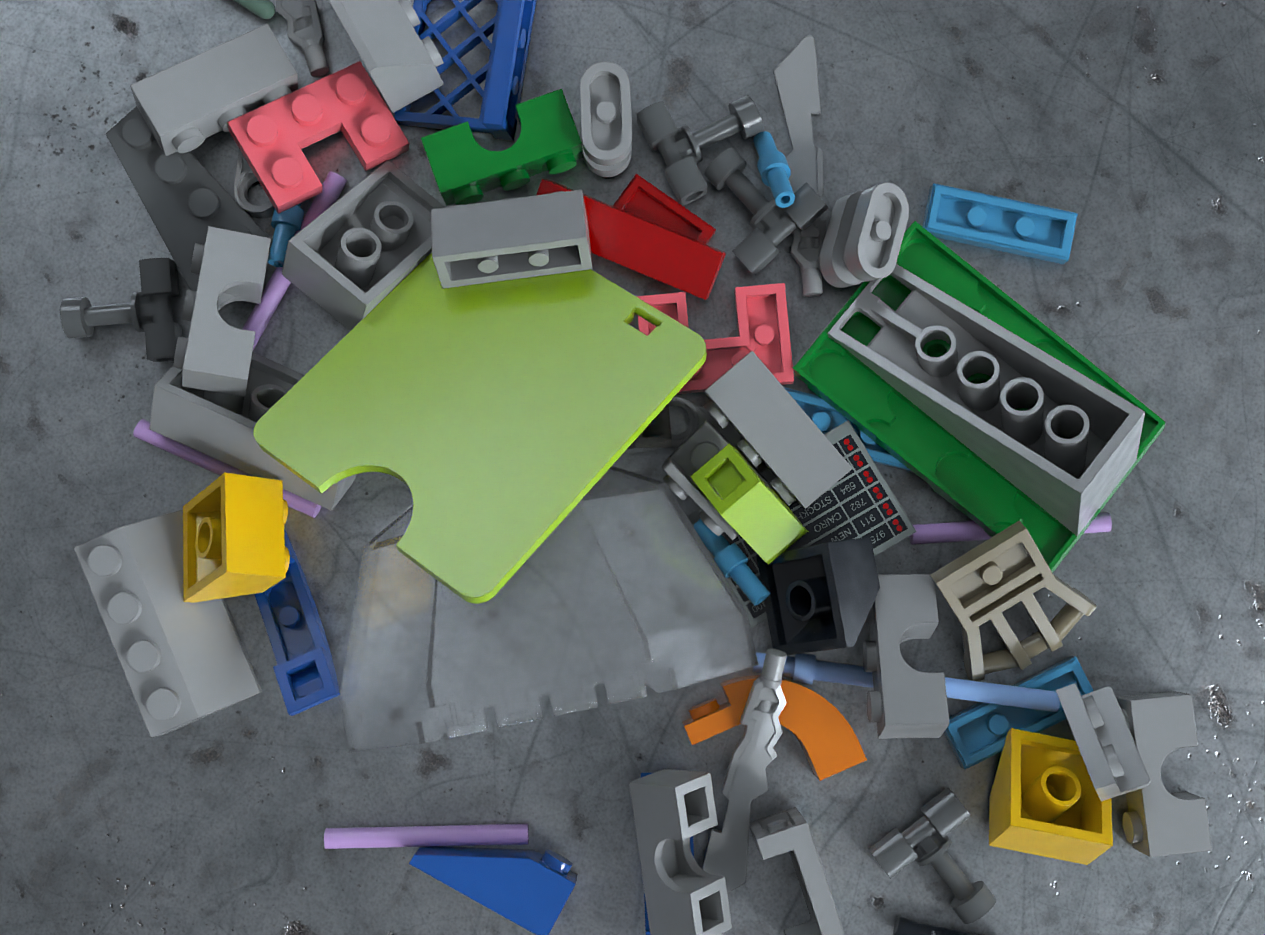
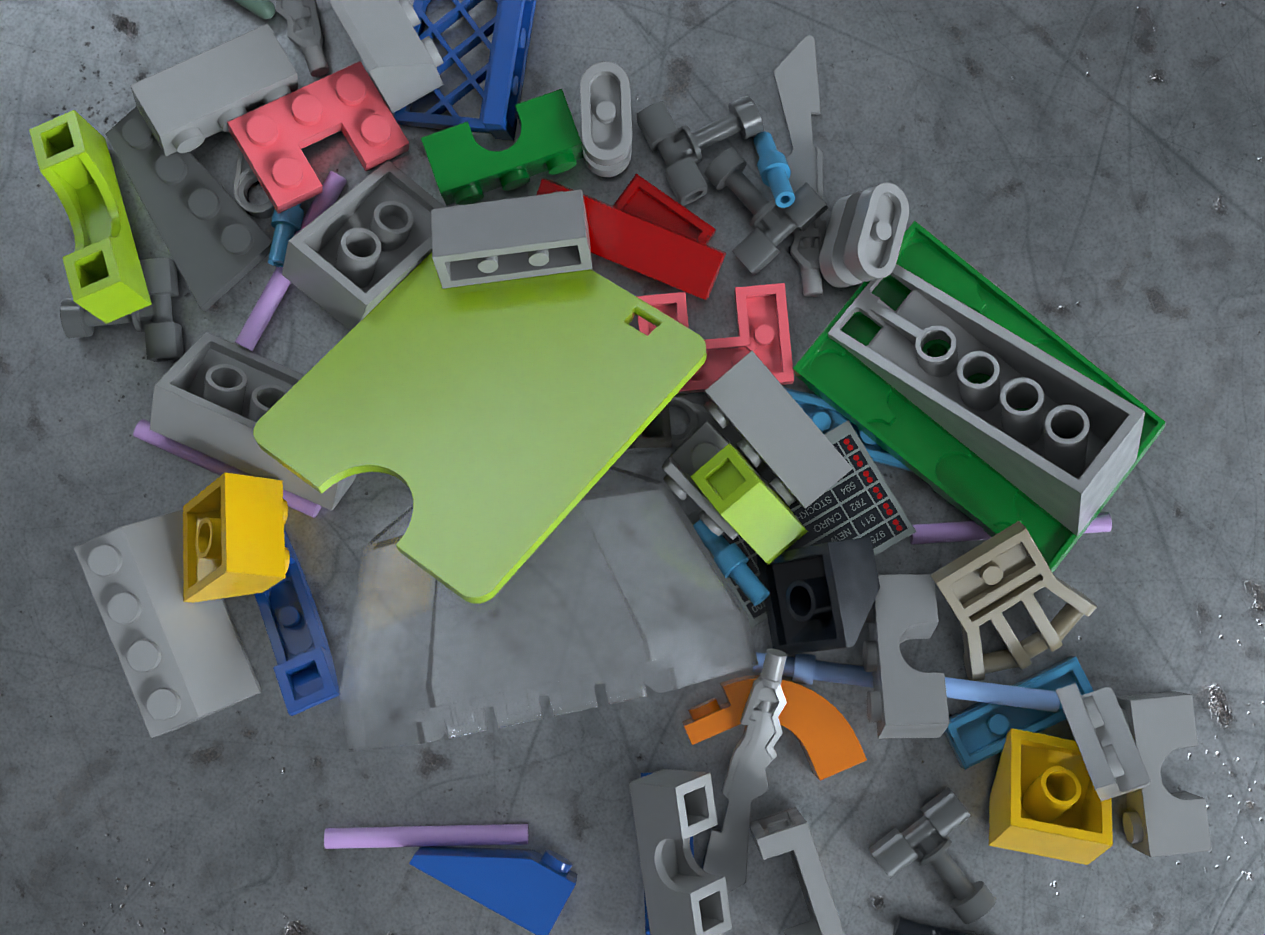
(105, 264): none -> lime arch
(229, 270): light grey arch -> none
(999, 223): dark azure tile -> none

